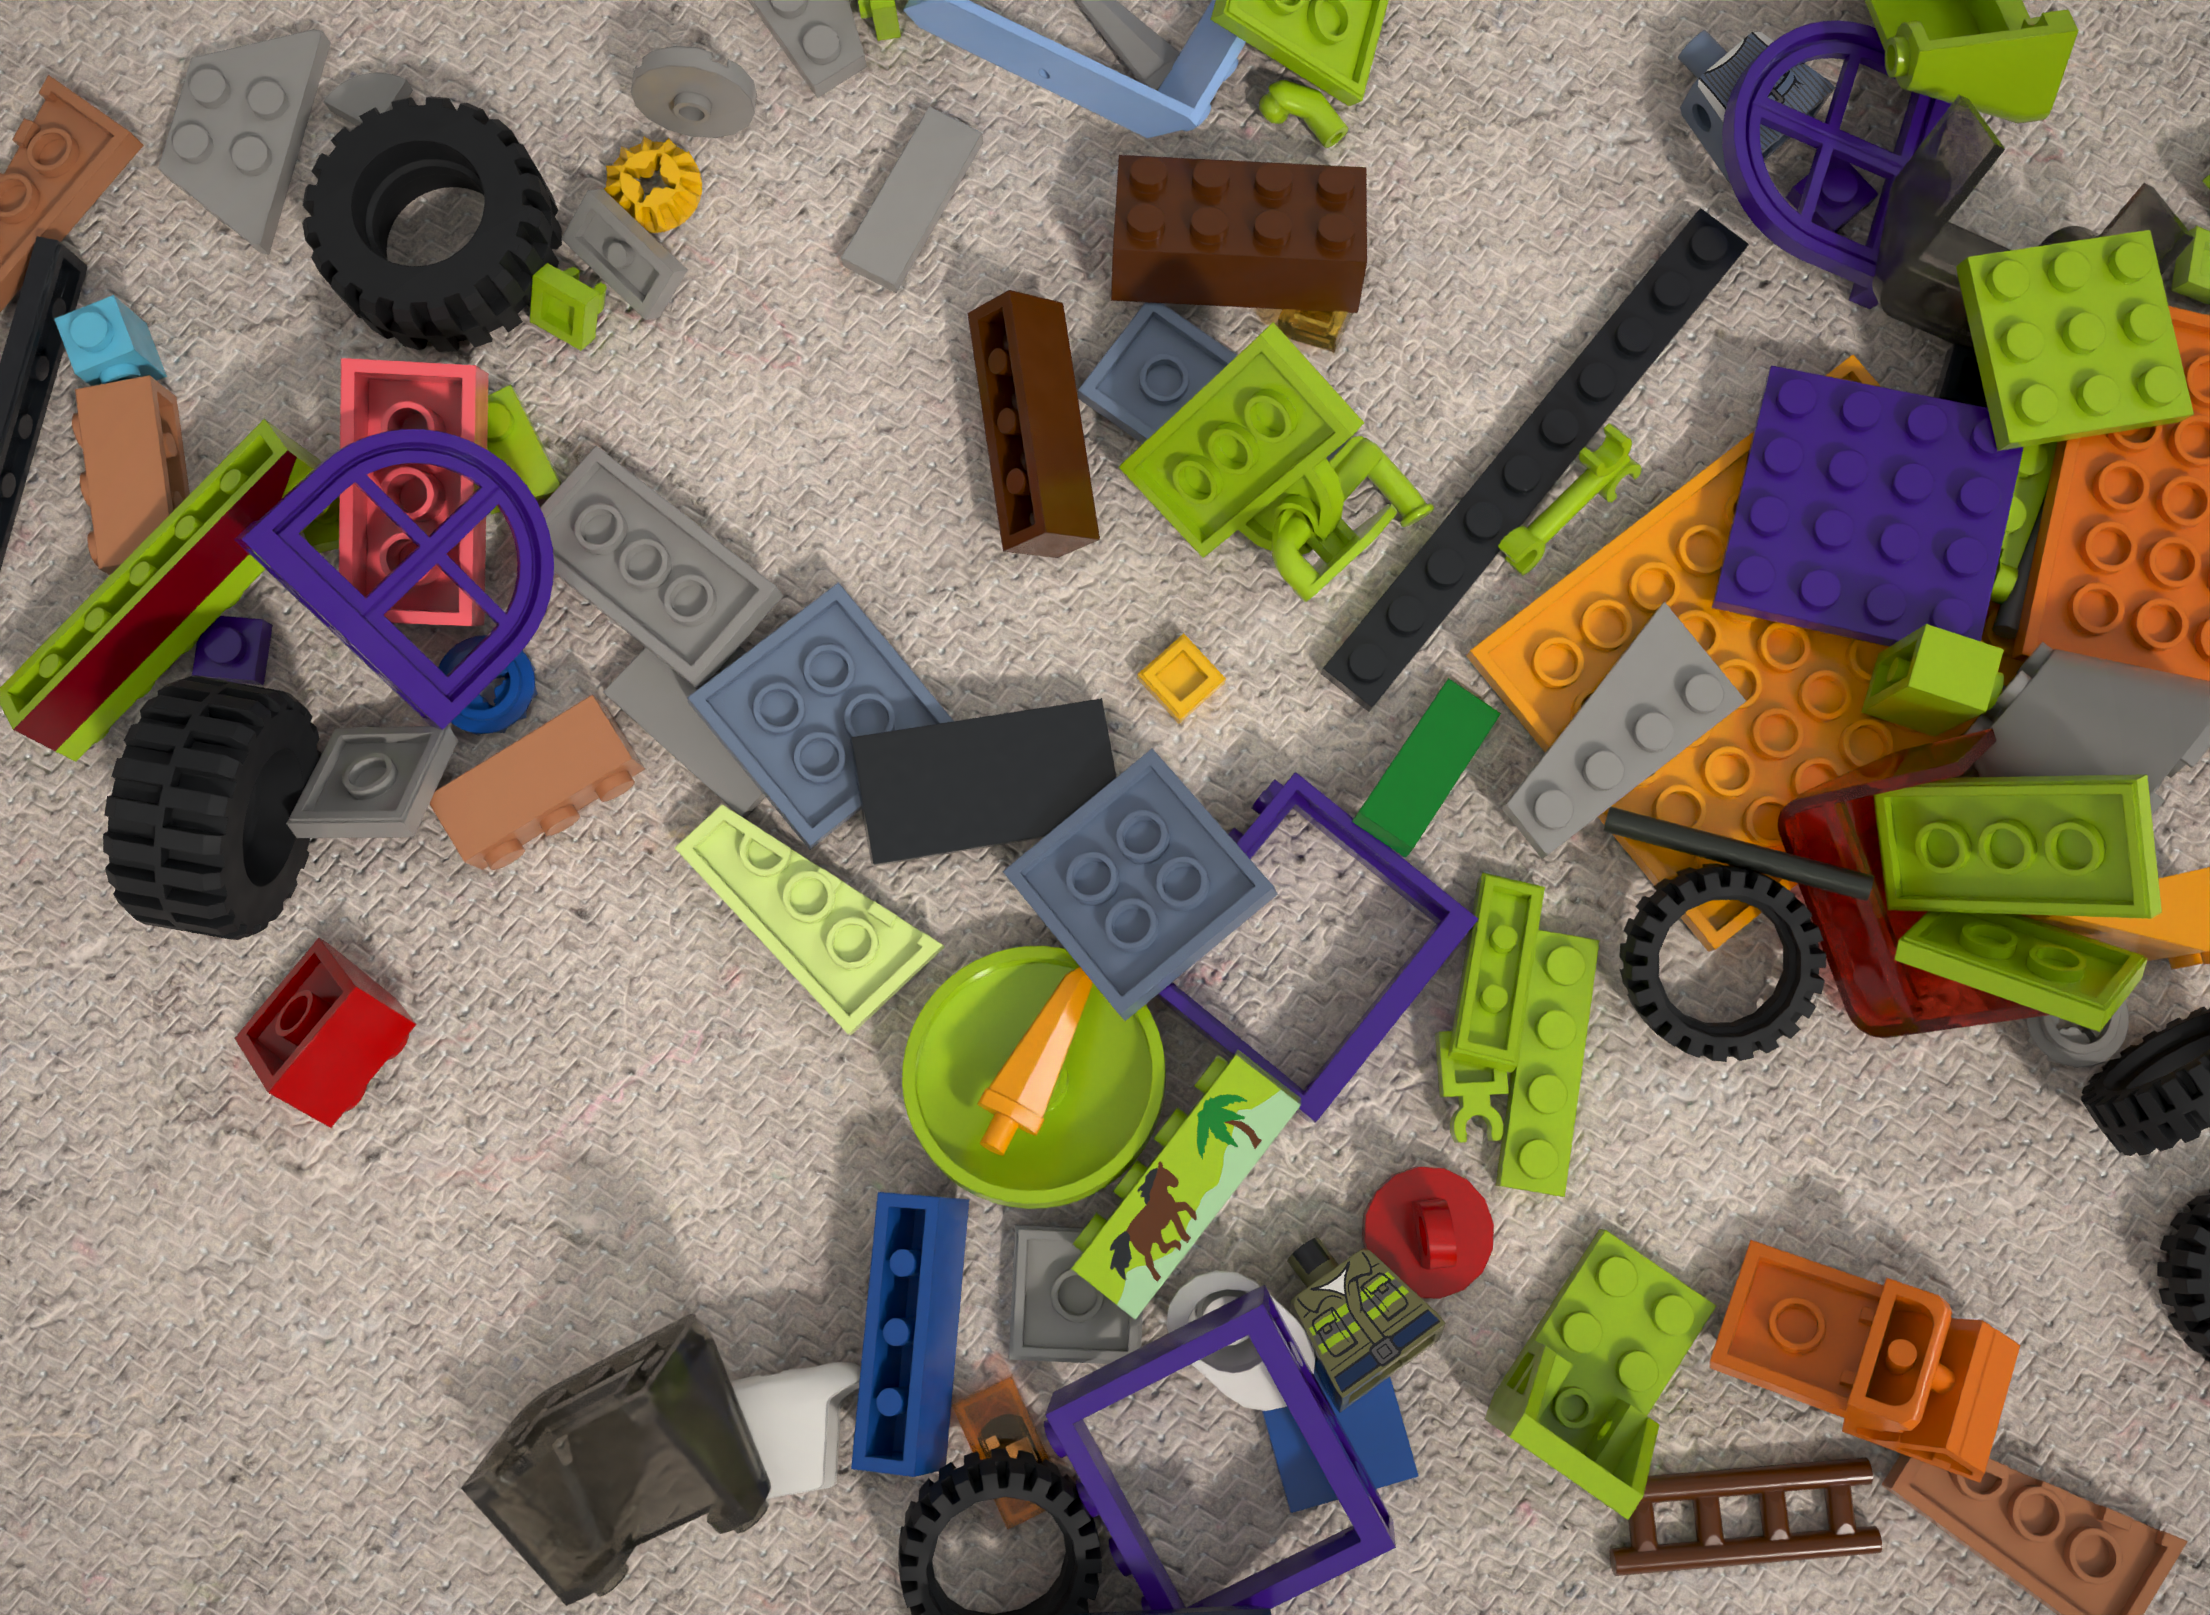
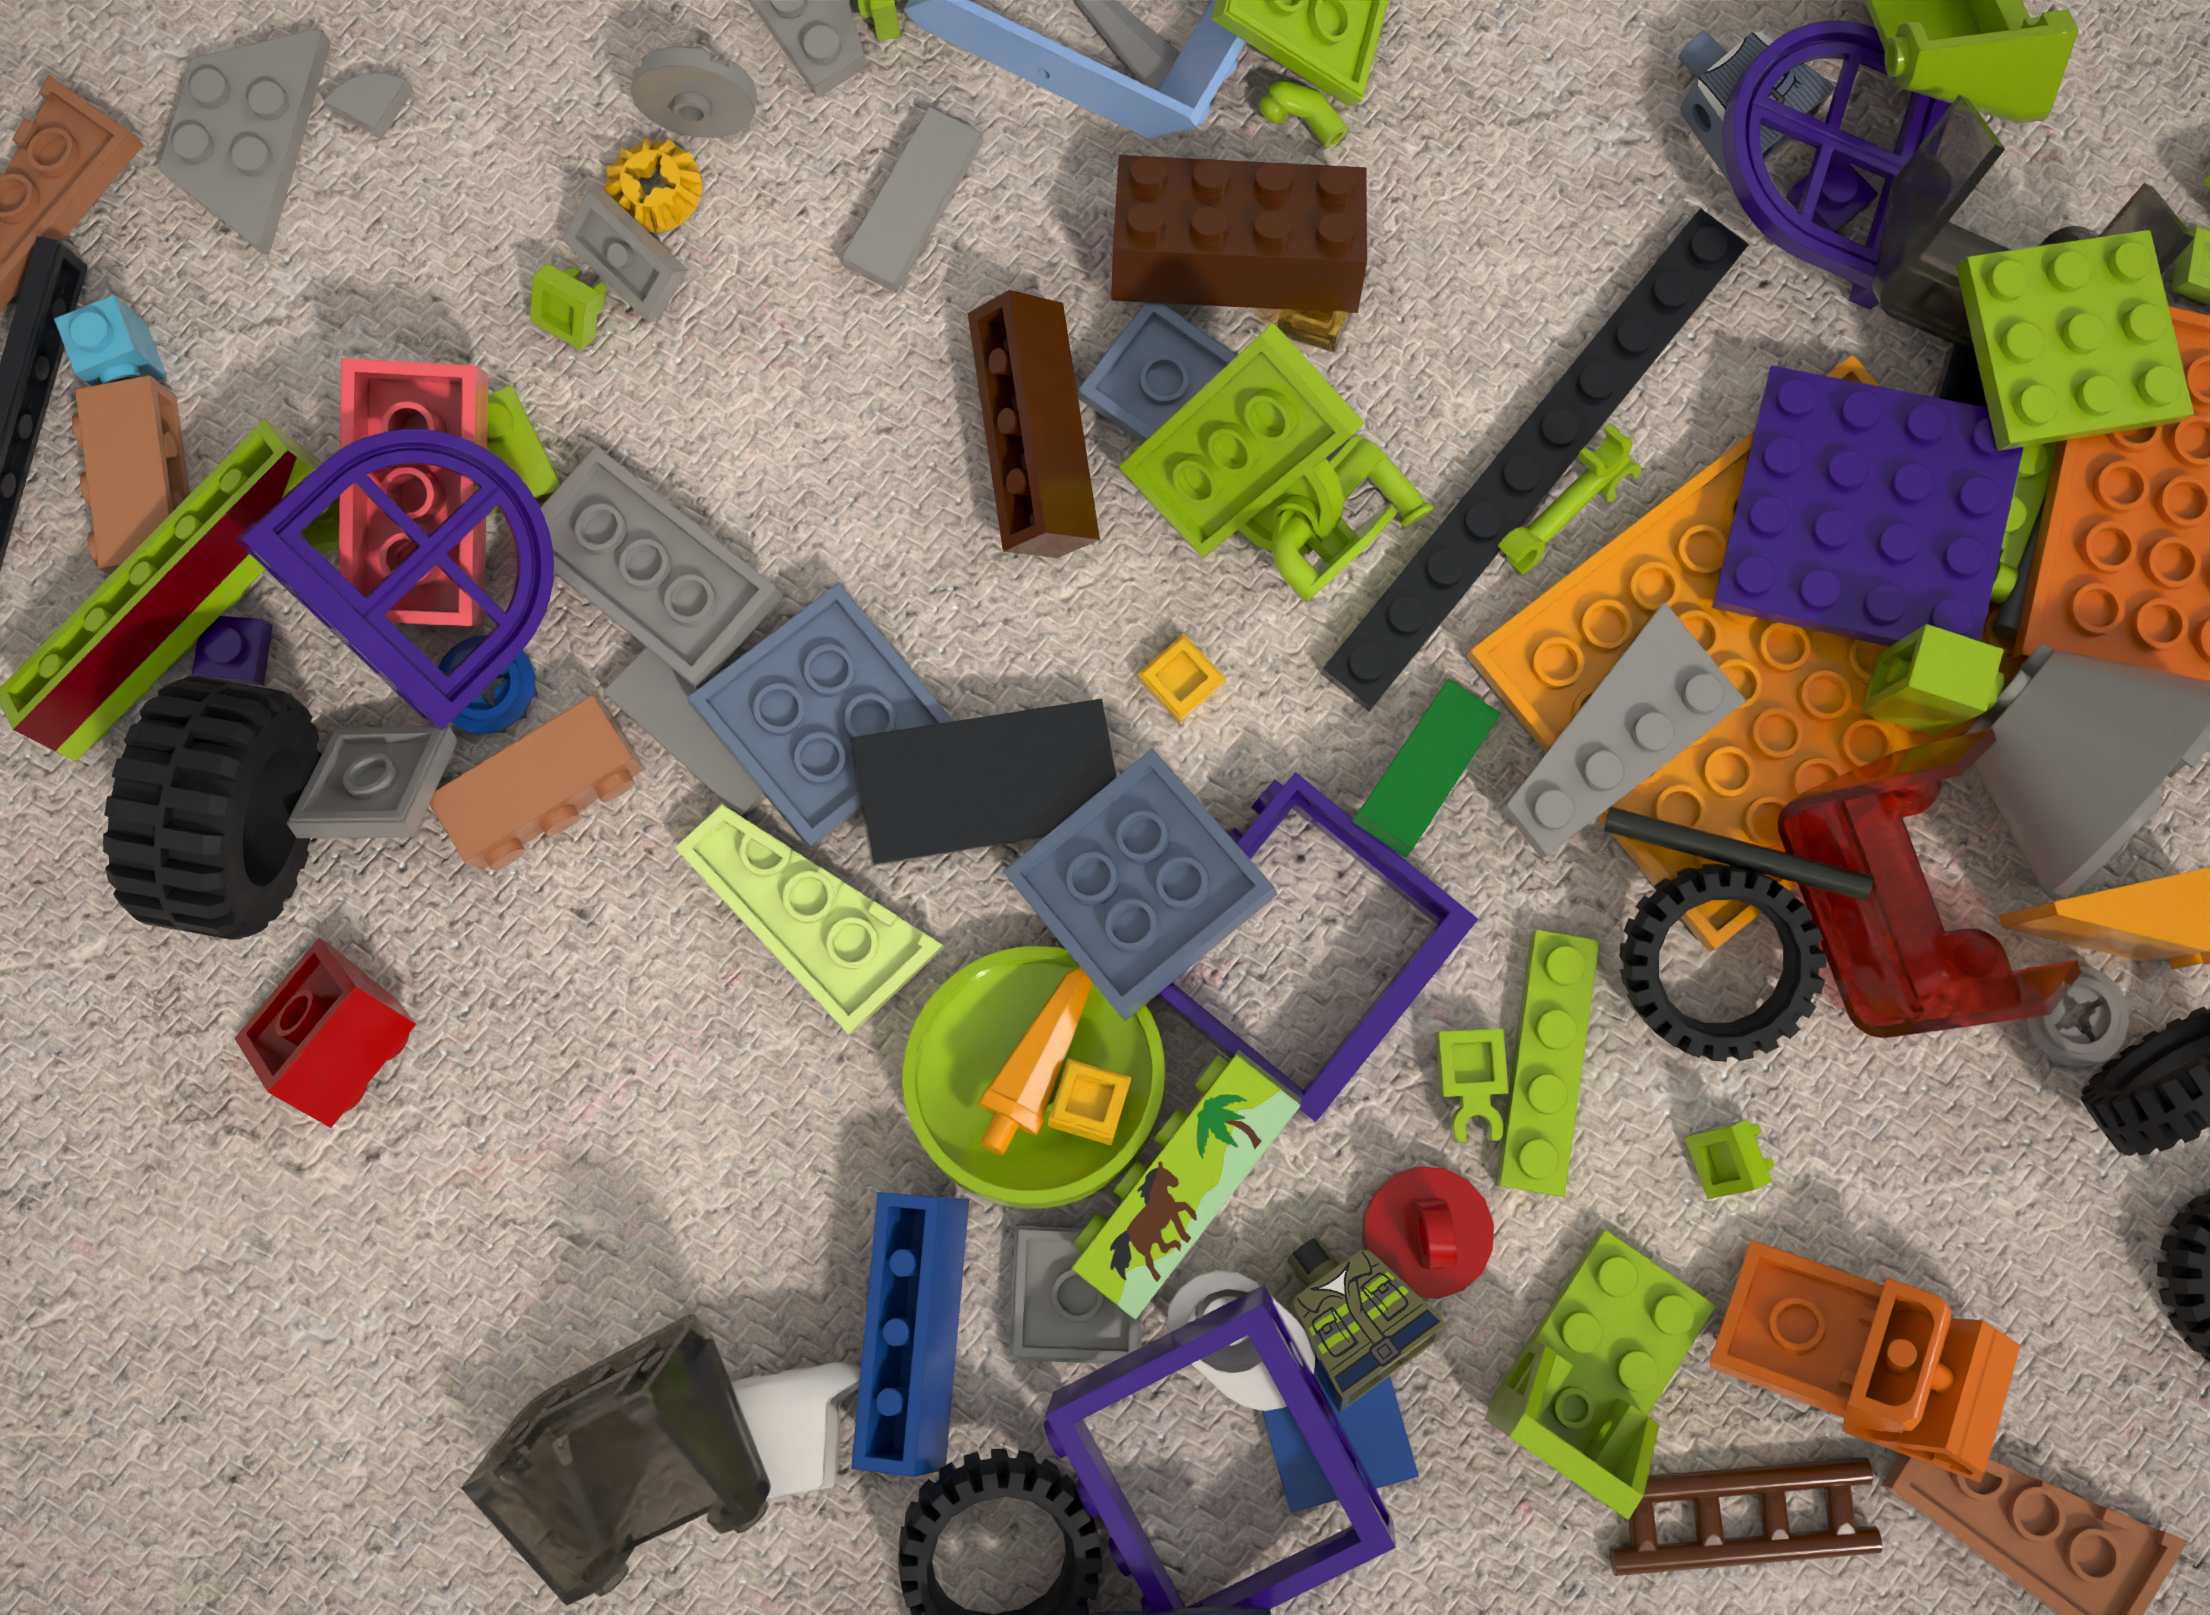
(387, 167): black tyre -> none
(997, 1420): clear orange tile -> none
(1089, 1102): none -> yellow tile
(1496, 973): lime tile -> none
(1729, 1159): none -> lime tile
(2021, 846): lime tile -> none
(2025, 963): lime tile -> none

